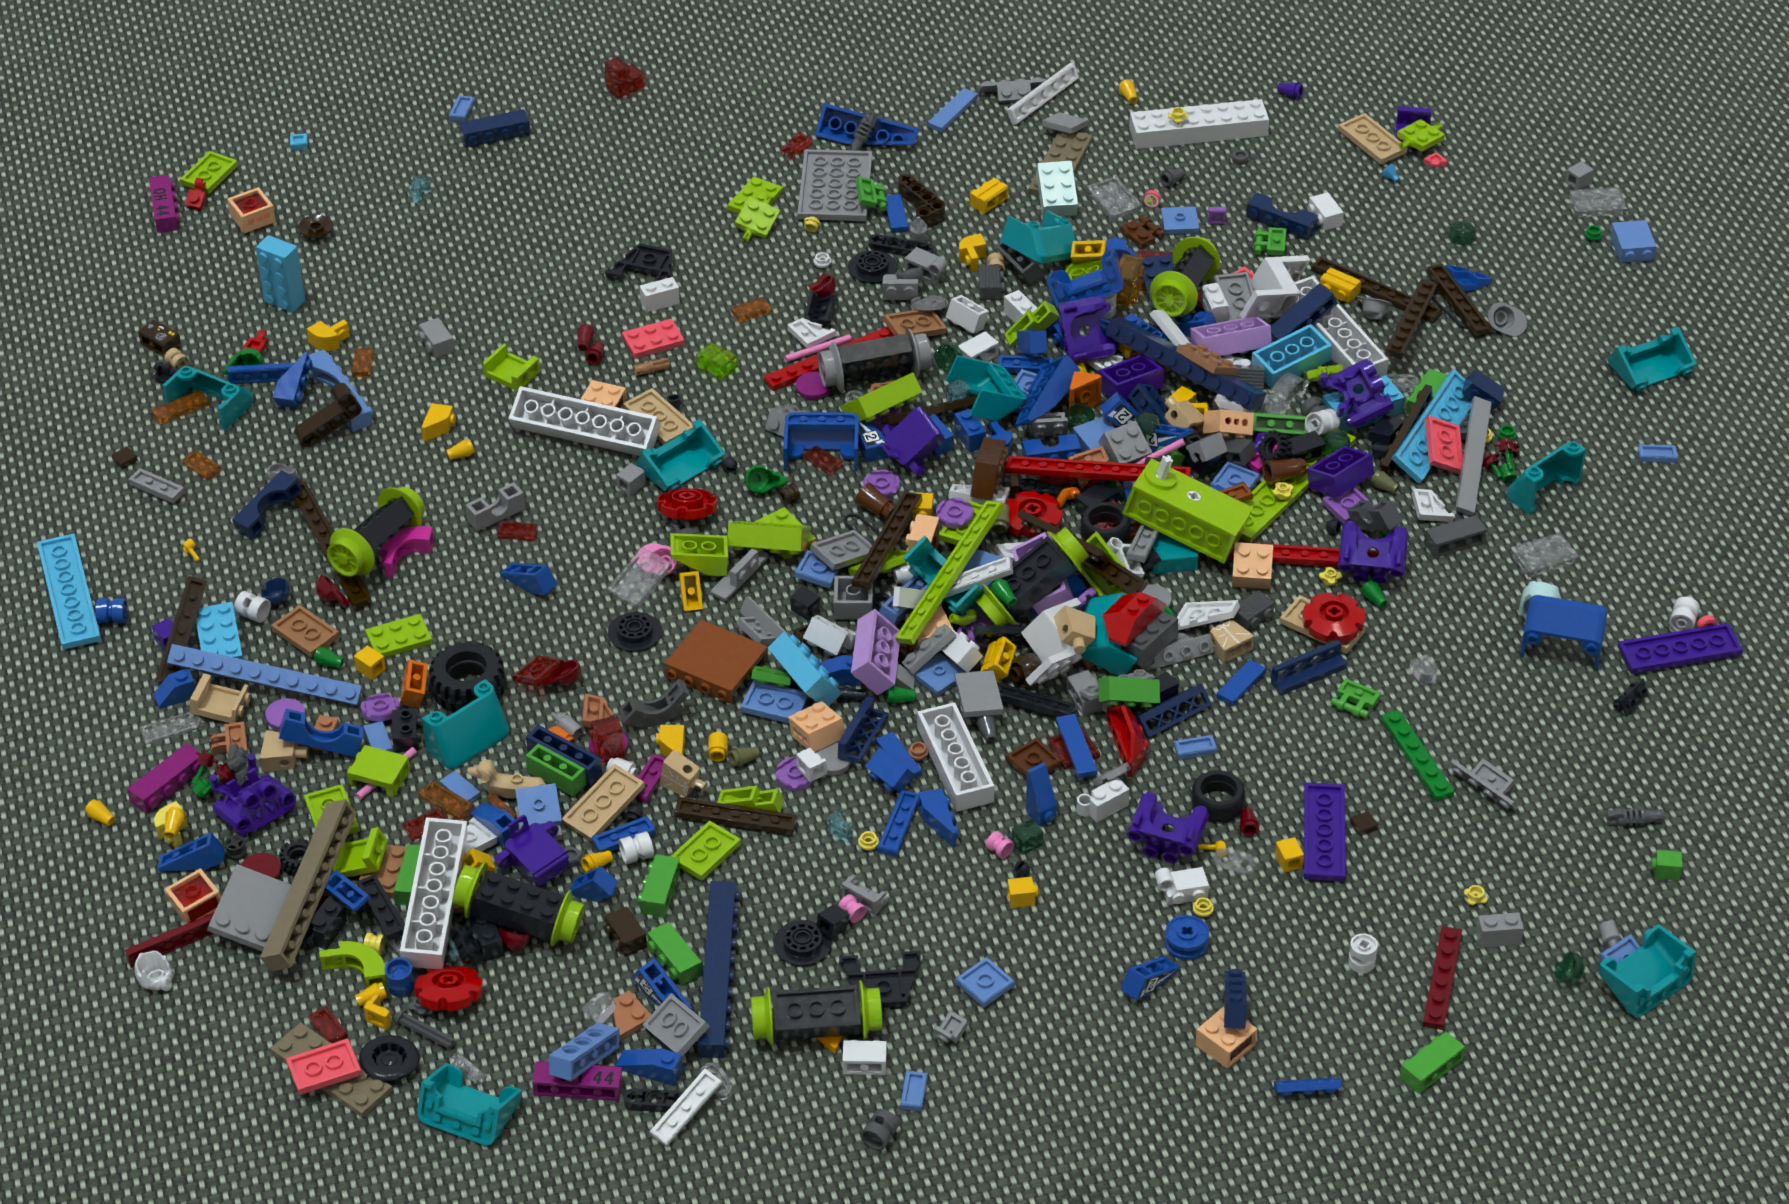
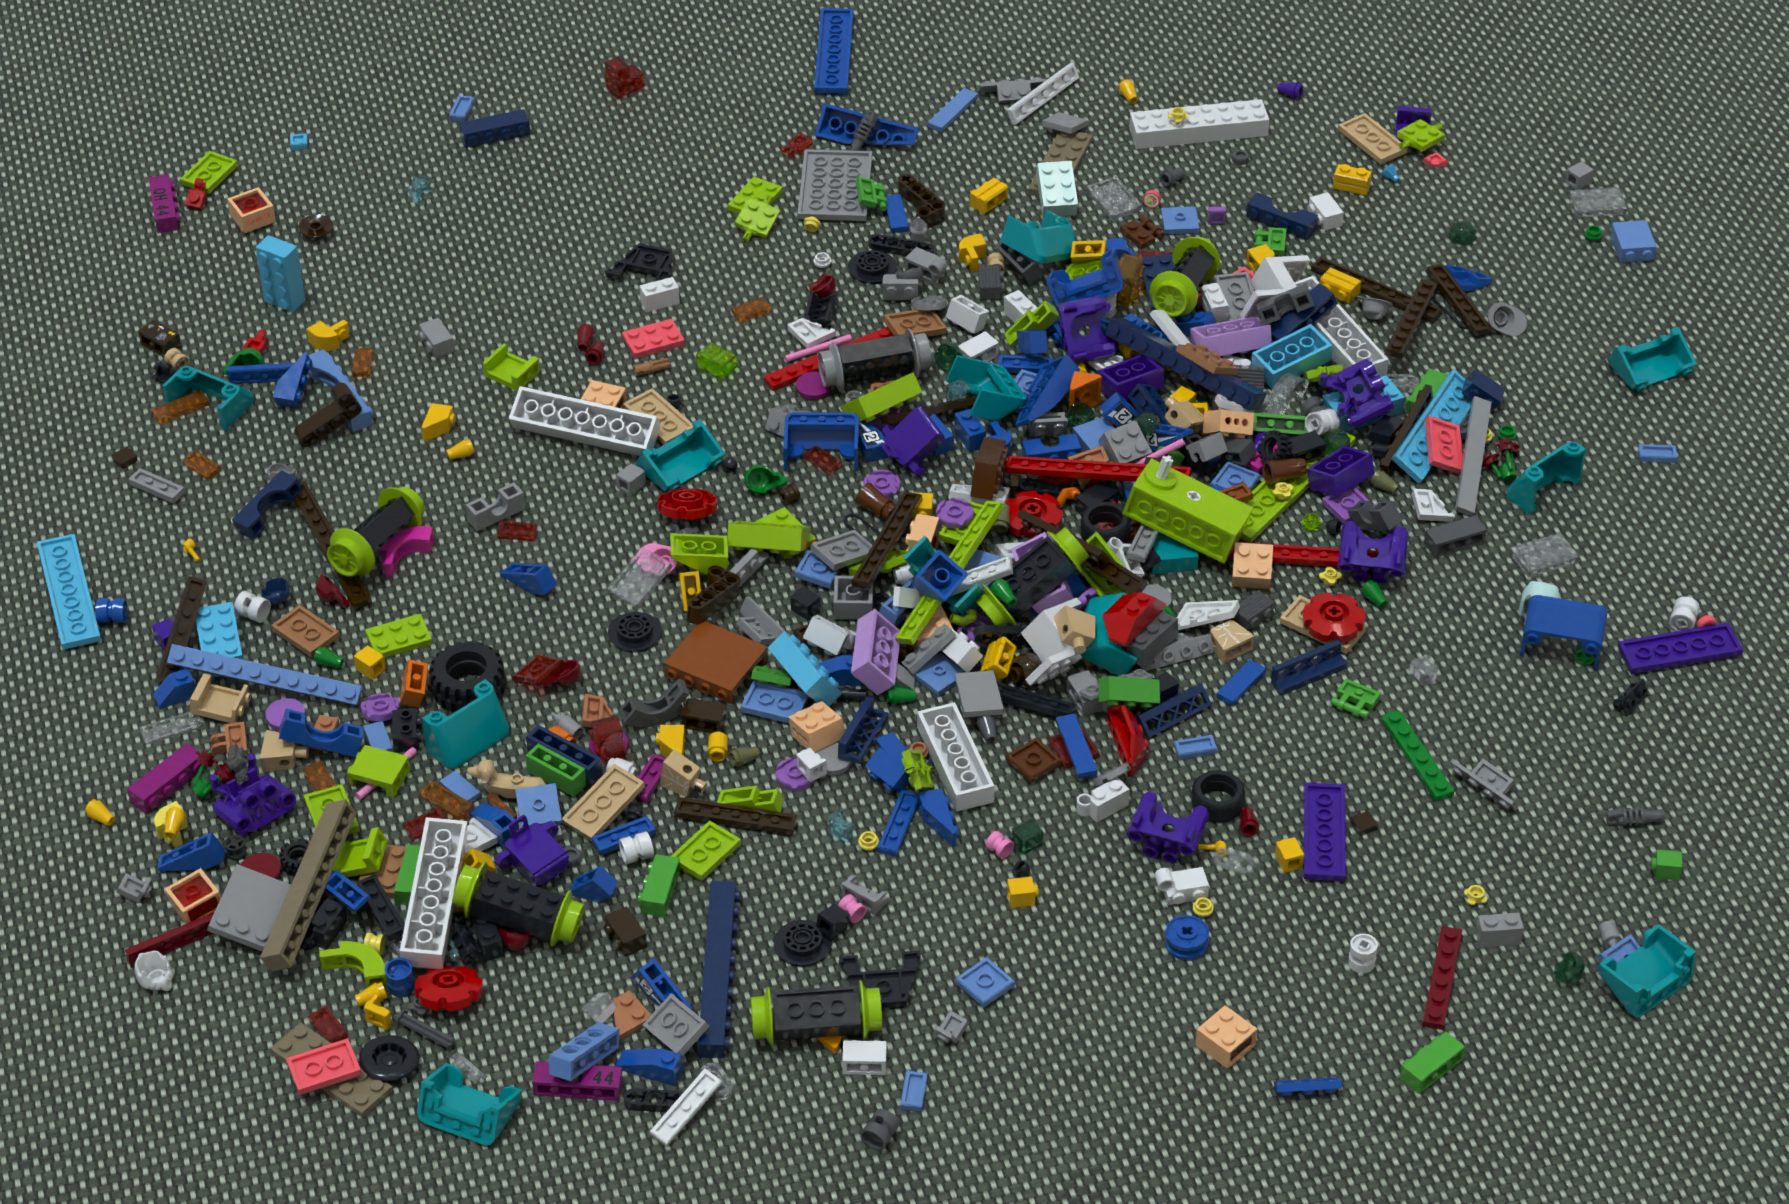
(134, 888): none -> light grey bracket
(318, 776): none -> clear orange tile
(595, 860): yellow cone -> none
(674, 954): bright green brick -> none
(704, 716): none -> dark brown brick
(720, 590): none -> dark brown beam
(833, 51): none -> blue plate
(918, 770): none -> lime plate
(939, 577): none -> blue slope
(1040, 795): blue slope -> none
(1148, 976): blue slope -> none
(1235, 999): dark blue arch -> none
(1256, 256): none -> yellow slope
(1273, 307): none -> dark grey arch
(1311, 521): none -> clear neon green plate
(1352, 179): none -> yellow brick
(1582, 657): none -> green wheel

